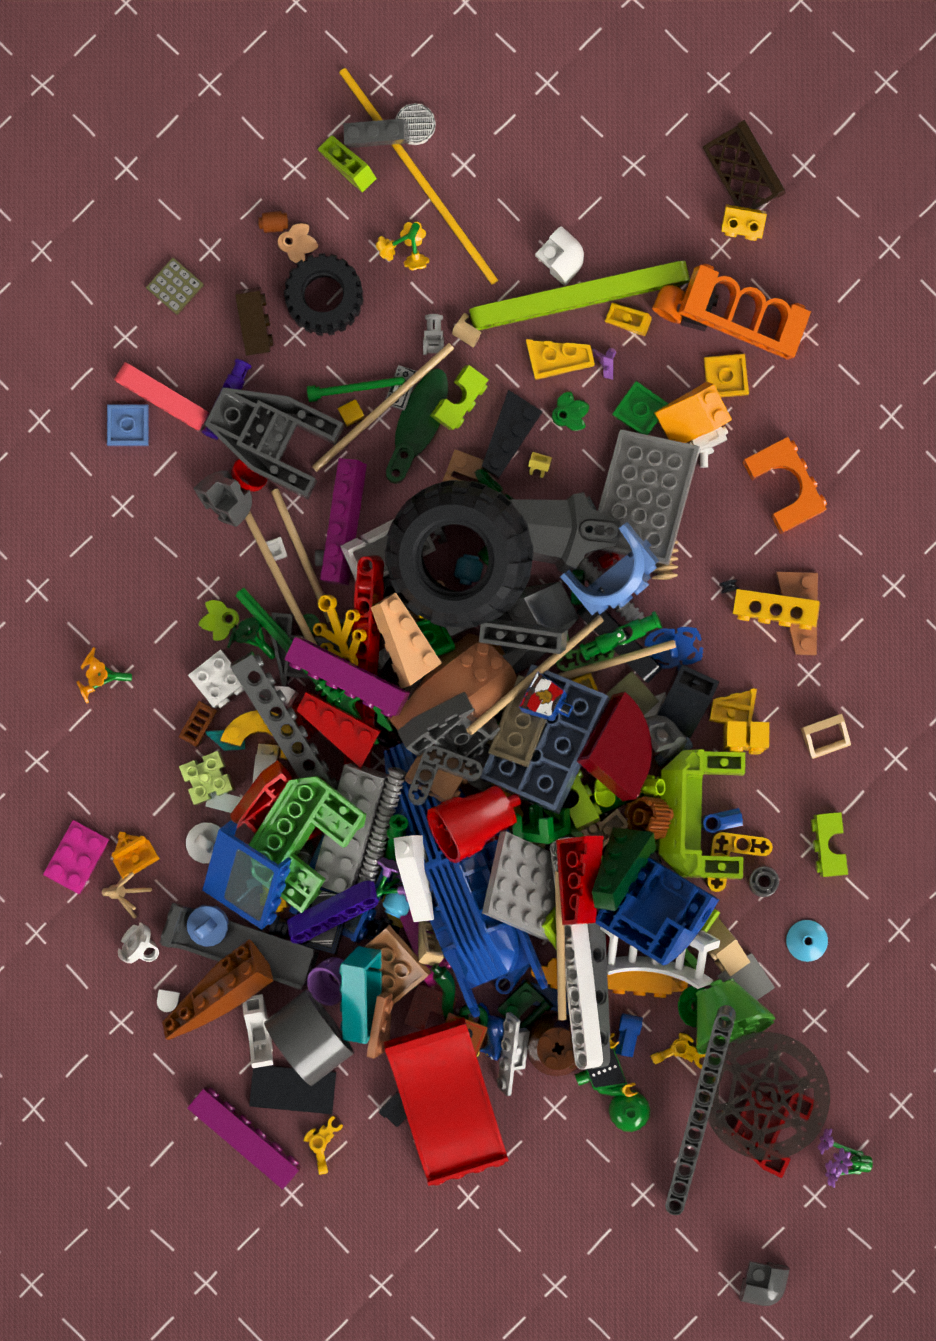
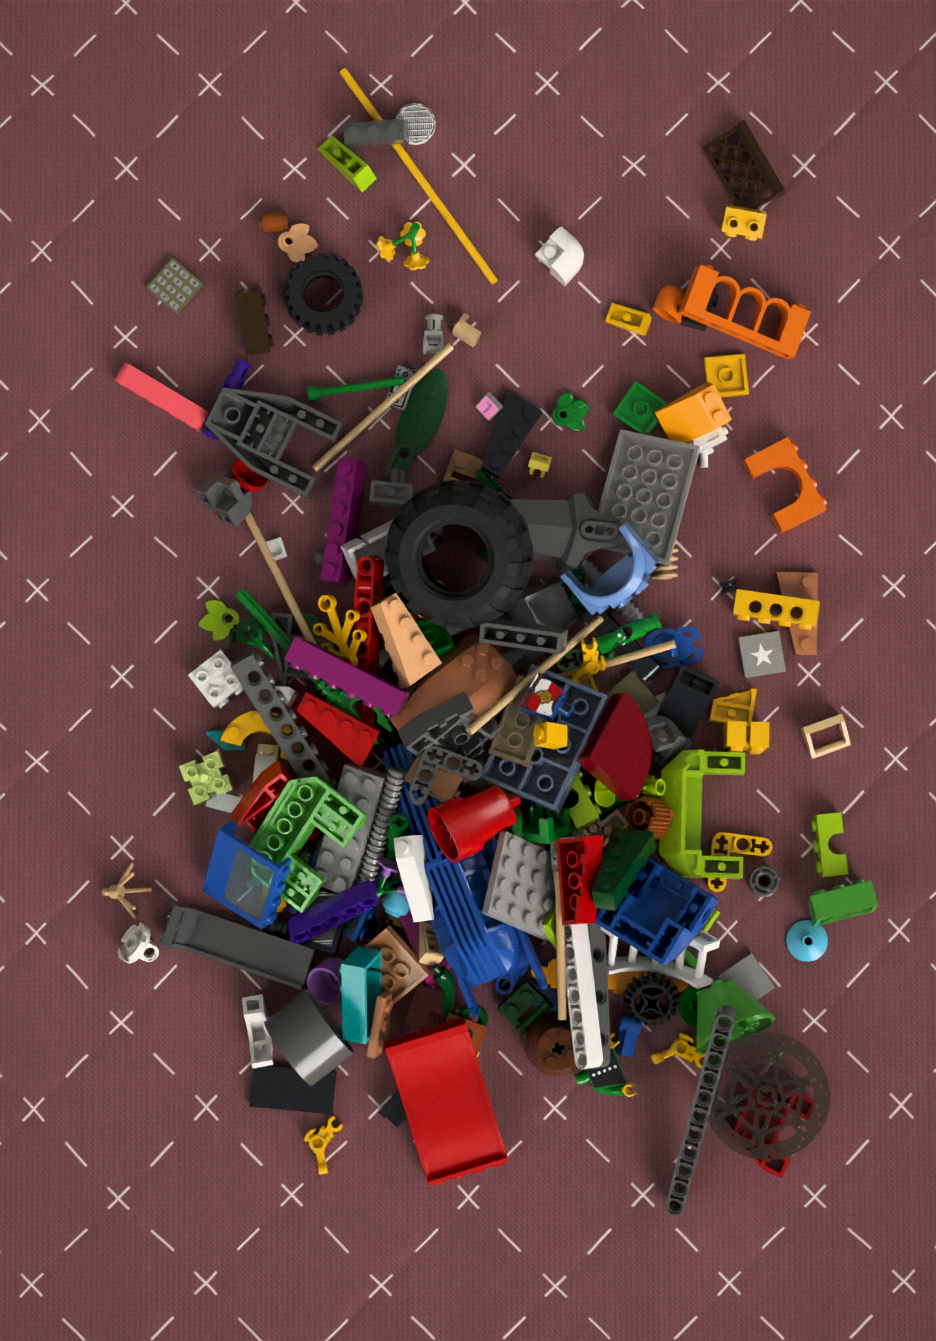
(76, 857): dark pink plate -> none
(97, 673): light orange plant -> none
(127, 425): medium blue tile -> none
(133, 854): light orange slope -> none
(167, 1000): white tile -> none
(183, 735): dark orange slope -> none
(201, 841): white tile -> none
(207, 925): medium blue tile -> none
(221, 990): dark orange wedge -> none
(244, 1137): magenta brick -> none
(298, 546): tan piece -> none
(351, 413): yellow slope -> none
(391, 493): none -> dark grey piece
(468, 569): medium azure head -> none
(471, 384): lime arch -> none
(489, 406): none -> tile
(495, 1035): blue animal -> none
(513, 1052): light grey bracket -> none
(550, 735): none -> yellow brick
(558, 358): yellow wing -> none
(579, 295): lime beam -> none
(590, 663): none -> yellow piece
(606, 361): medium lavender piece -> none
(607, 560): red piece -> none
(629, 1112): green cylinder -> none
(647, 1009): none -> black gear
(723, 820): blue piece -> none
(729, 955): tan brick -> none
(761, 654): none -> light grey tile
(764, 1283): dark grey brick -> none
(842, 902): none -> bright green brick
(859, 1162): medium lavender plant -> none

